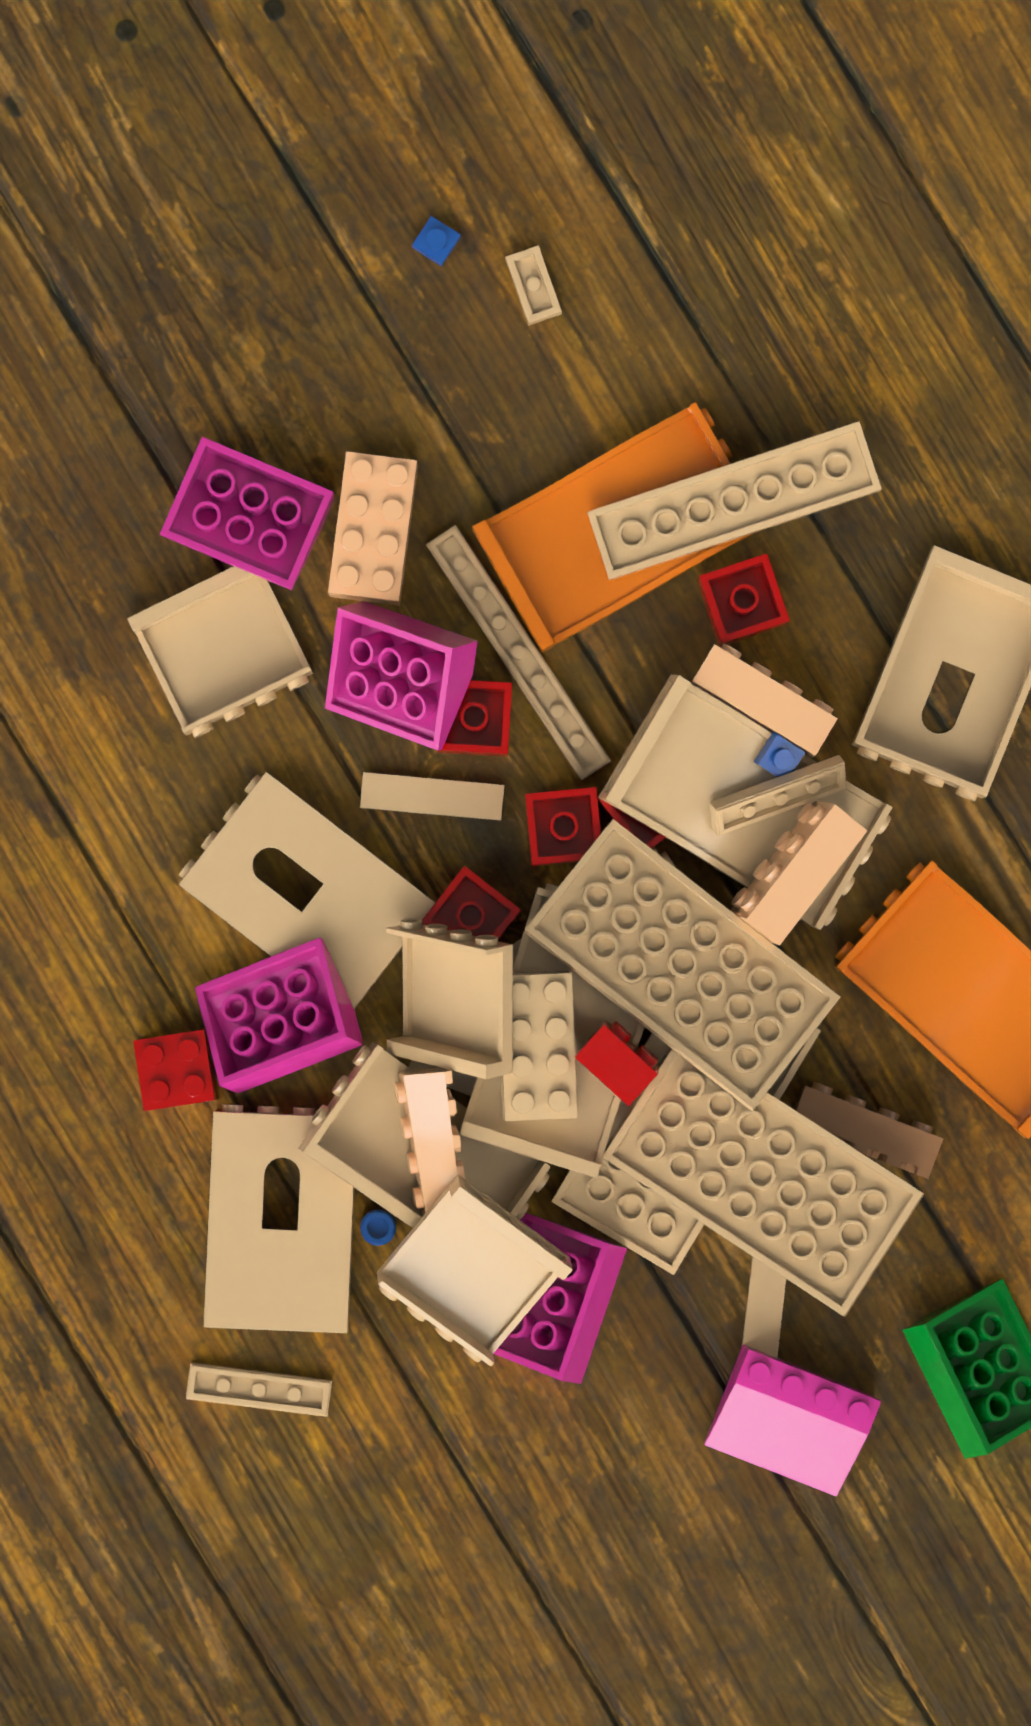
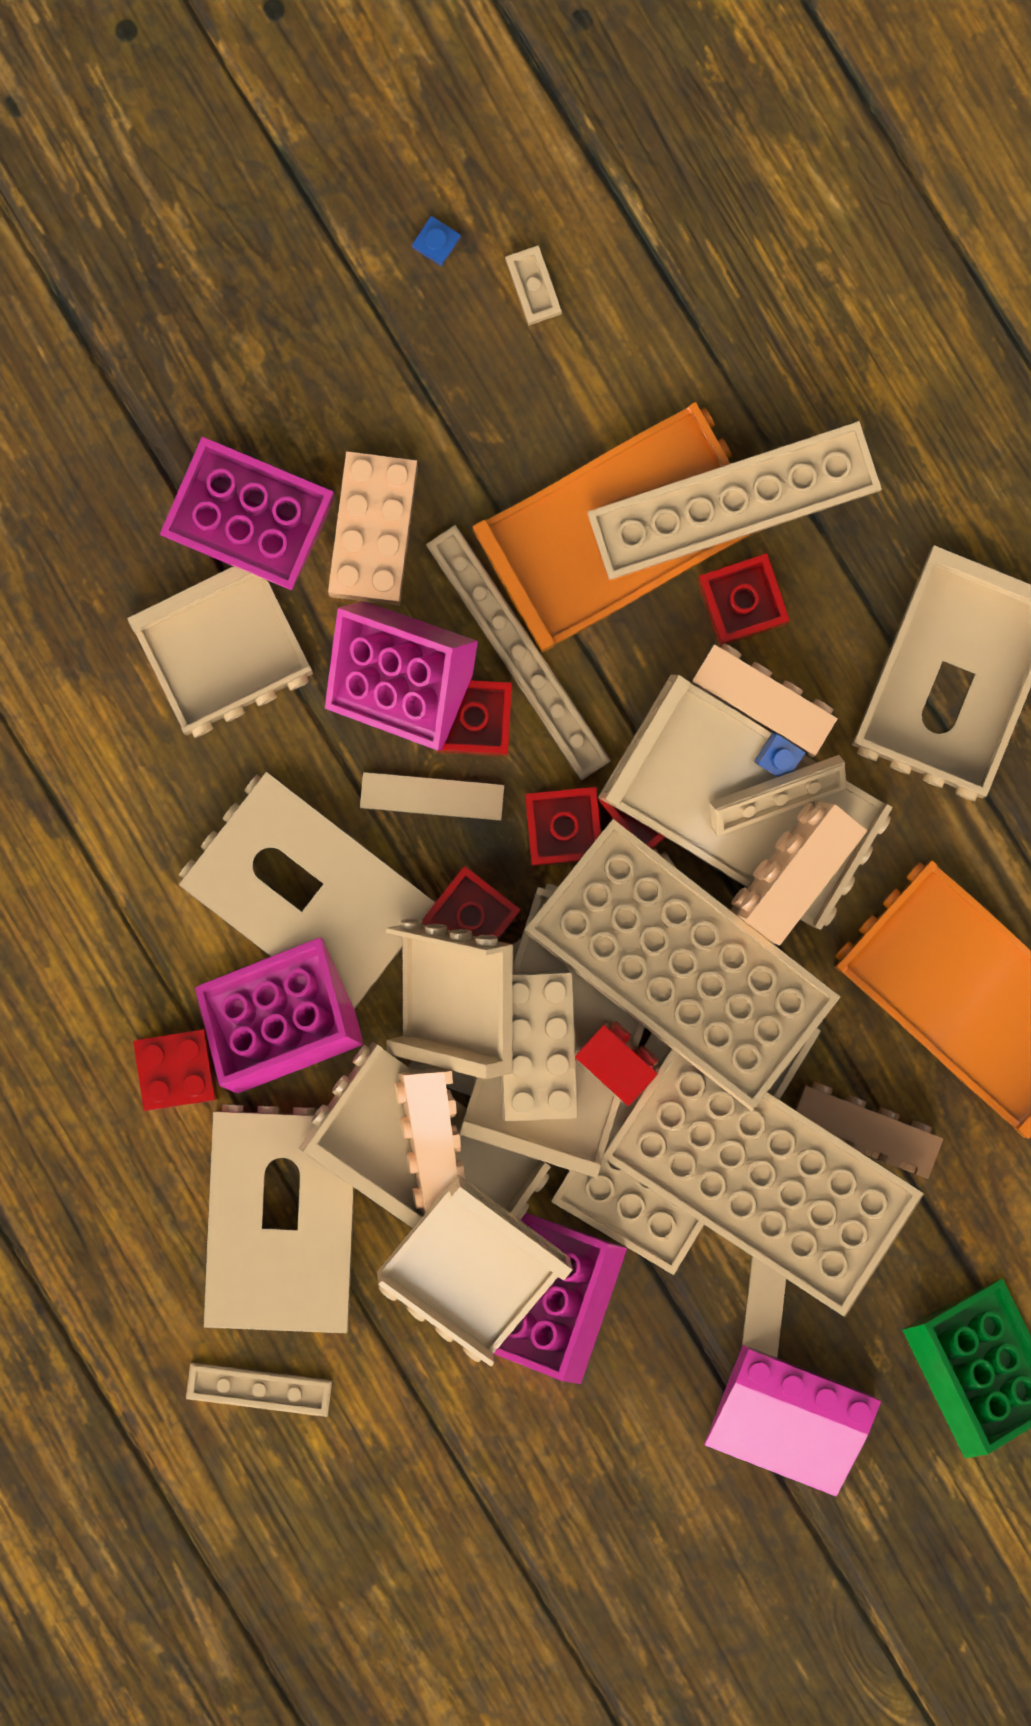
(378, 1227): blue tile -> none

